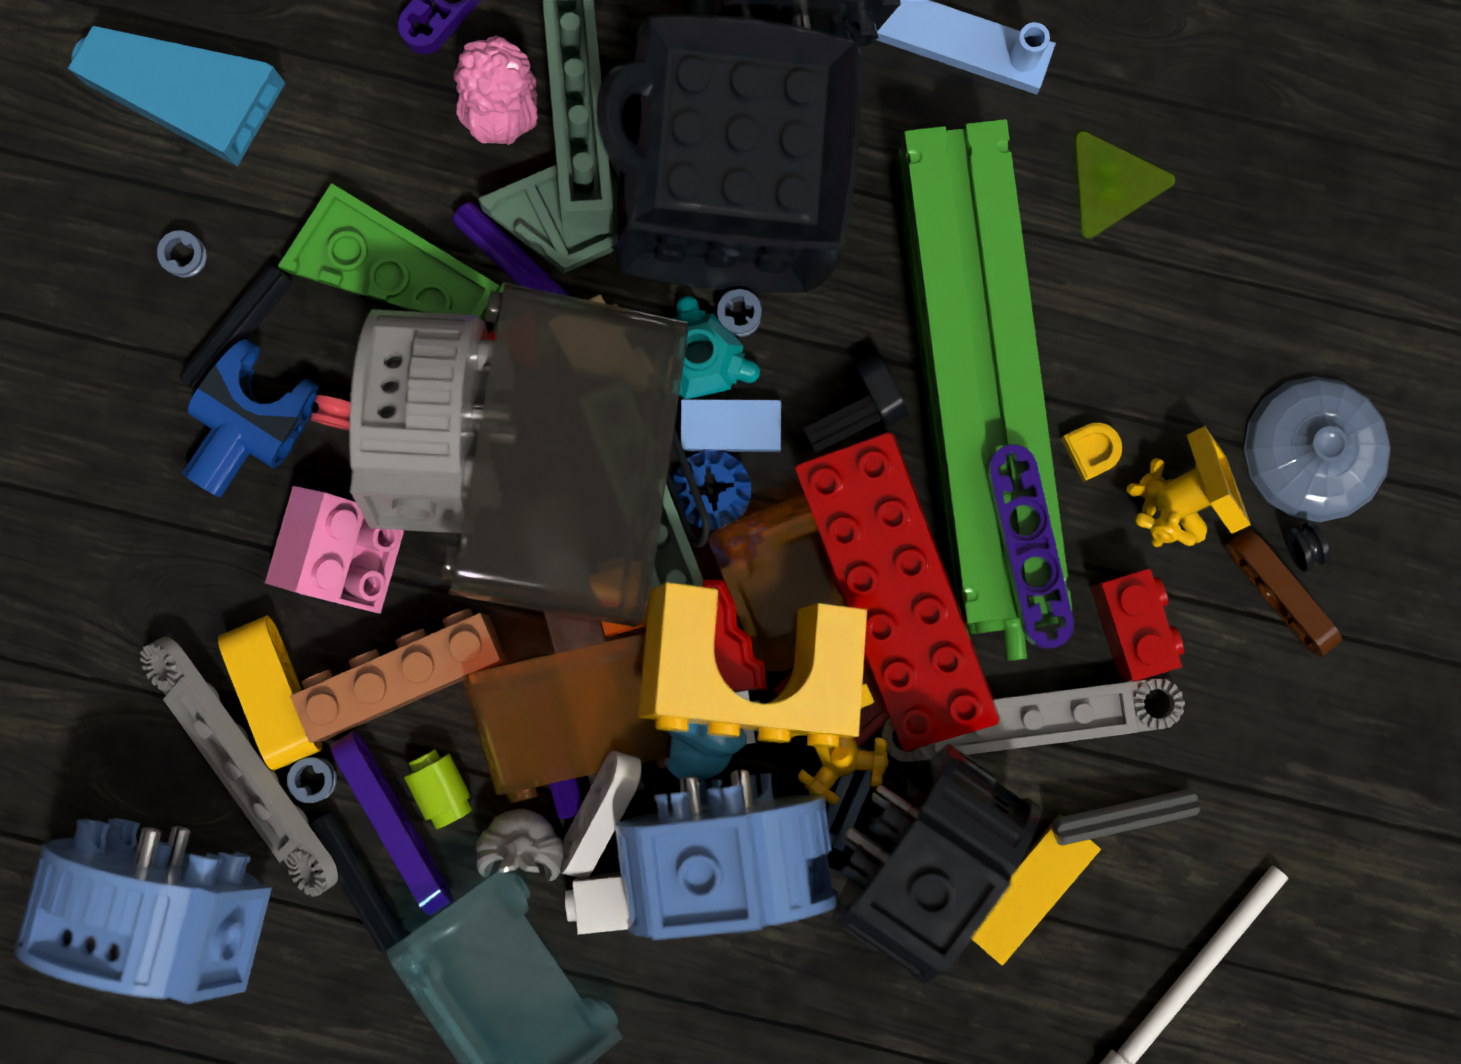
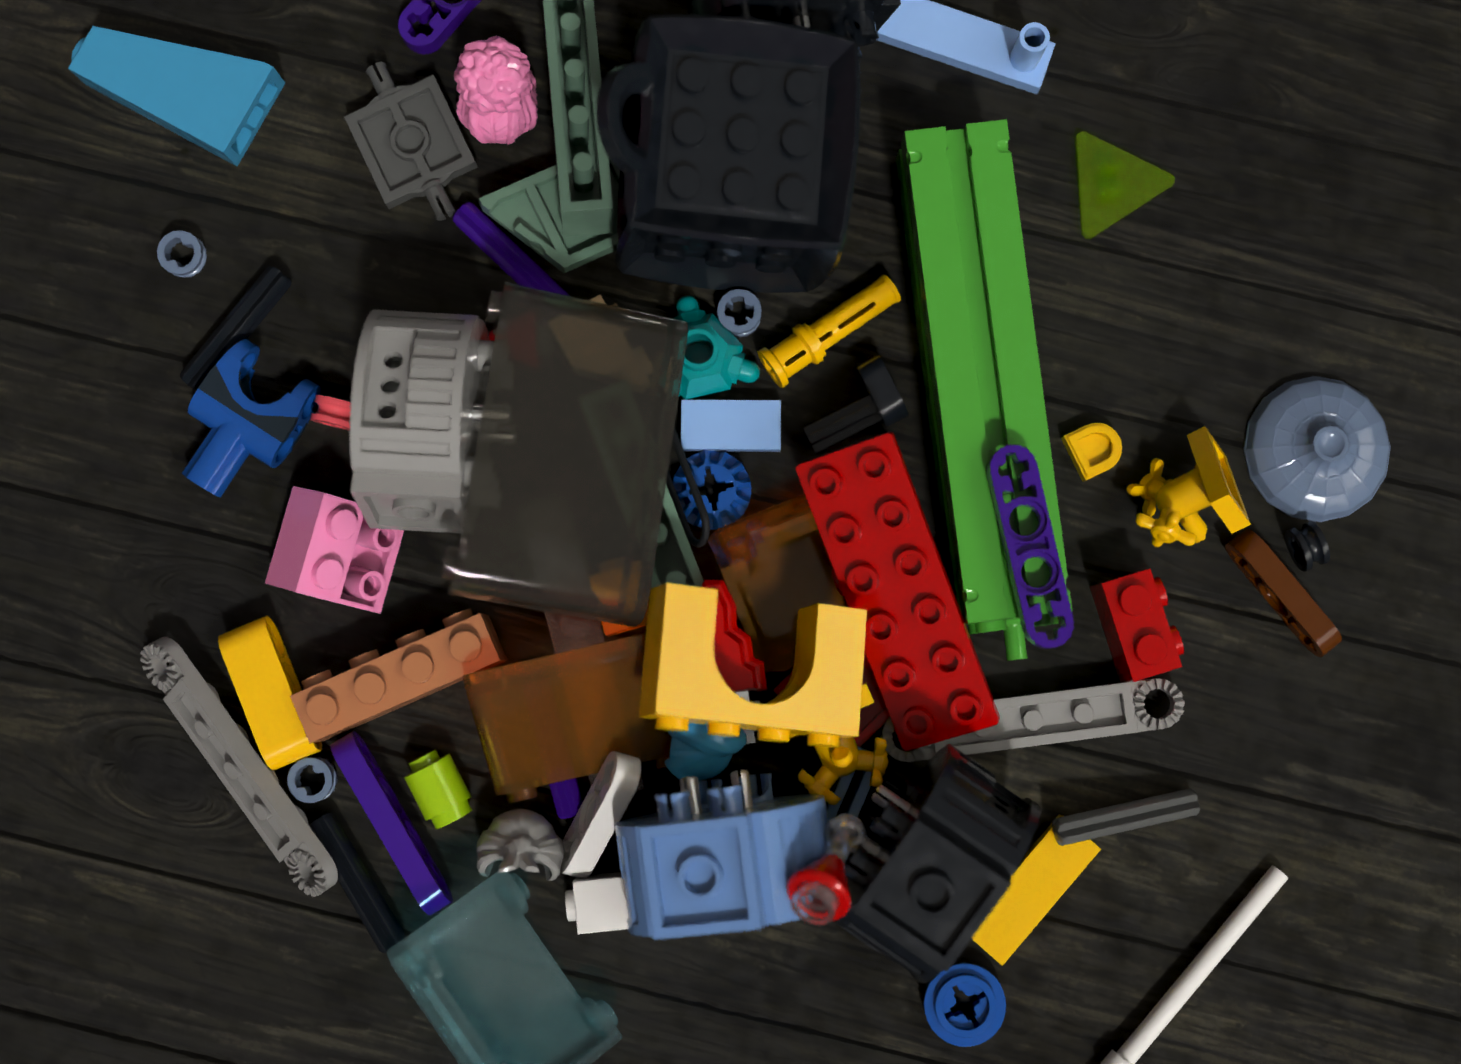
(142, 914): medium blue piece -> none
(379, 259): bright green wing -> none
(410, 141): none -> dark grey plate
(810, 342): none -> yellow pin
(821, 889): none -> clear piece
(988, 1008): none -> blue gear

